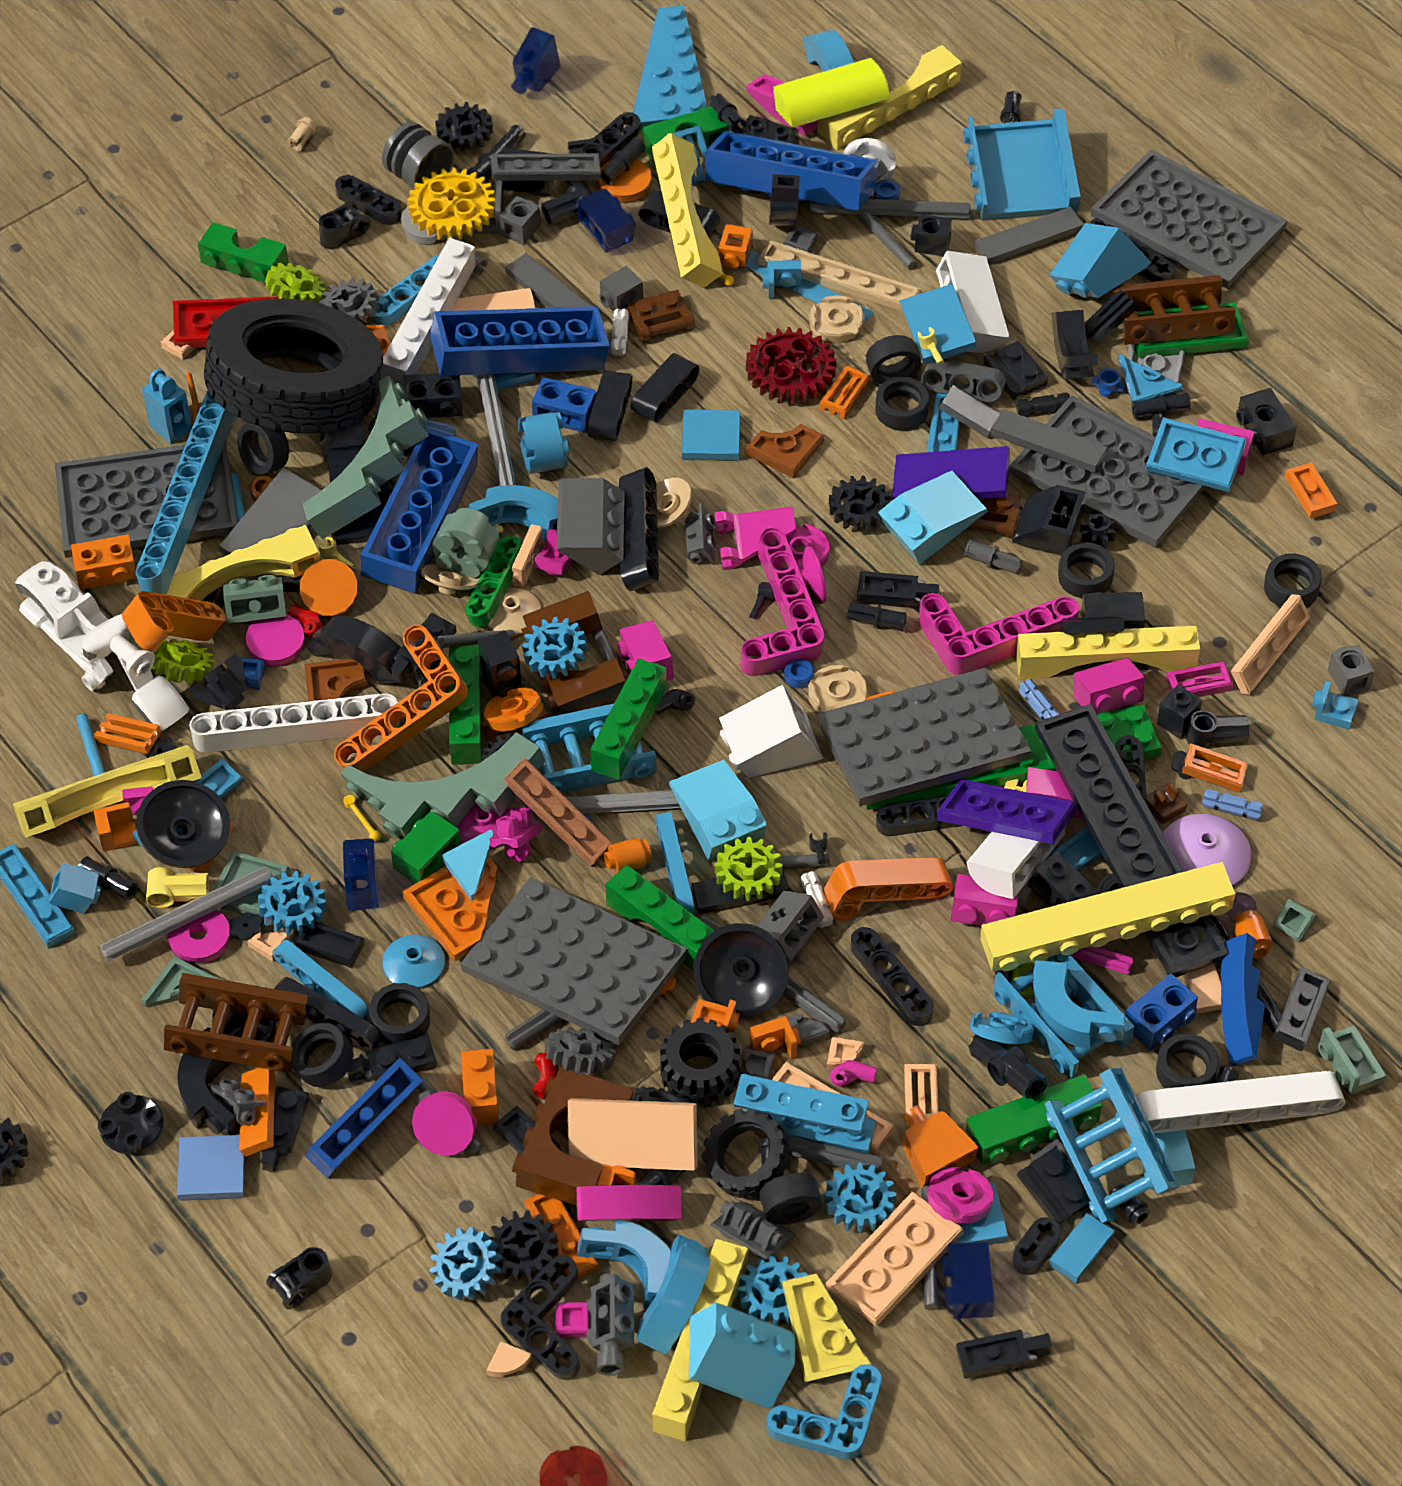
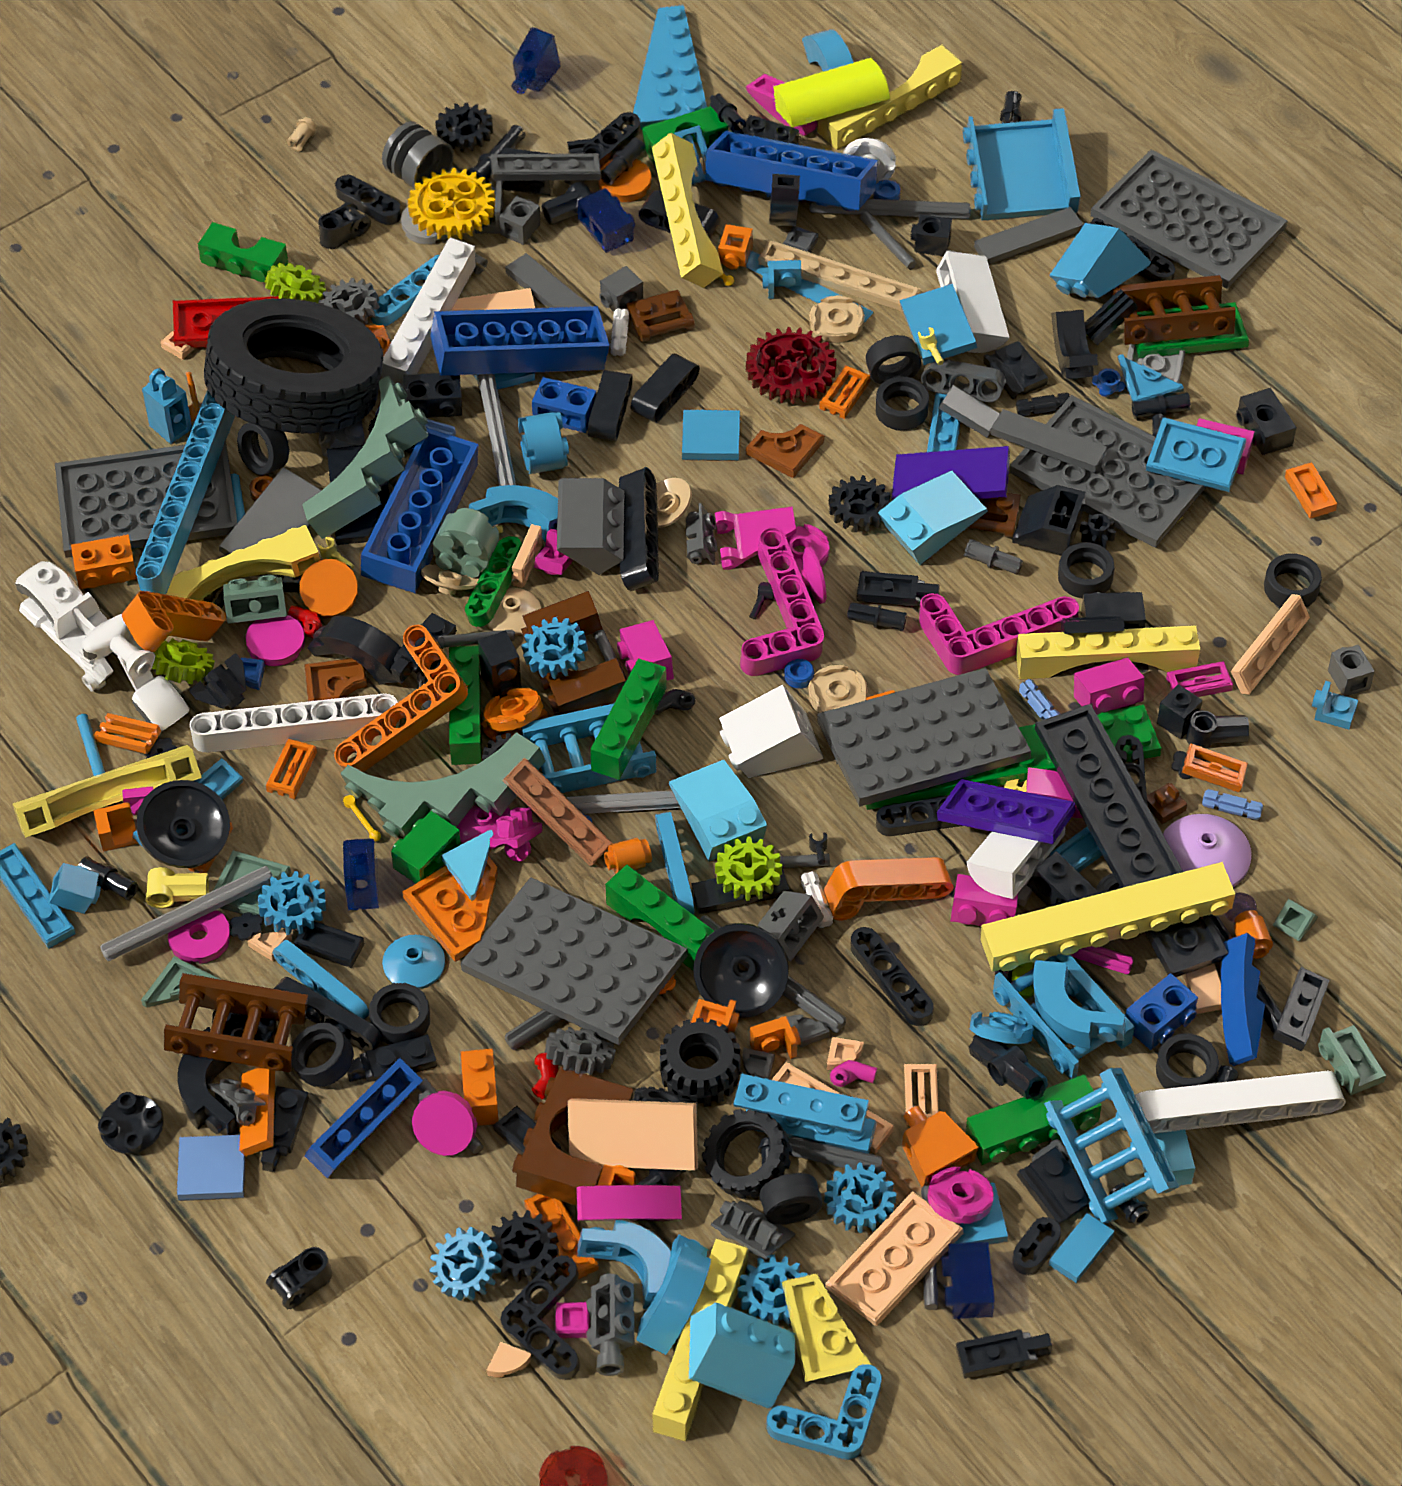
(284, 787): none -> orange tile

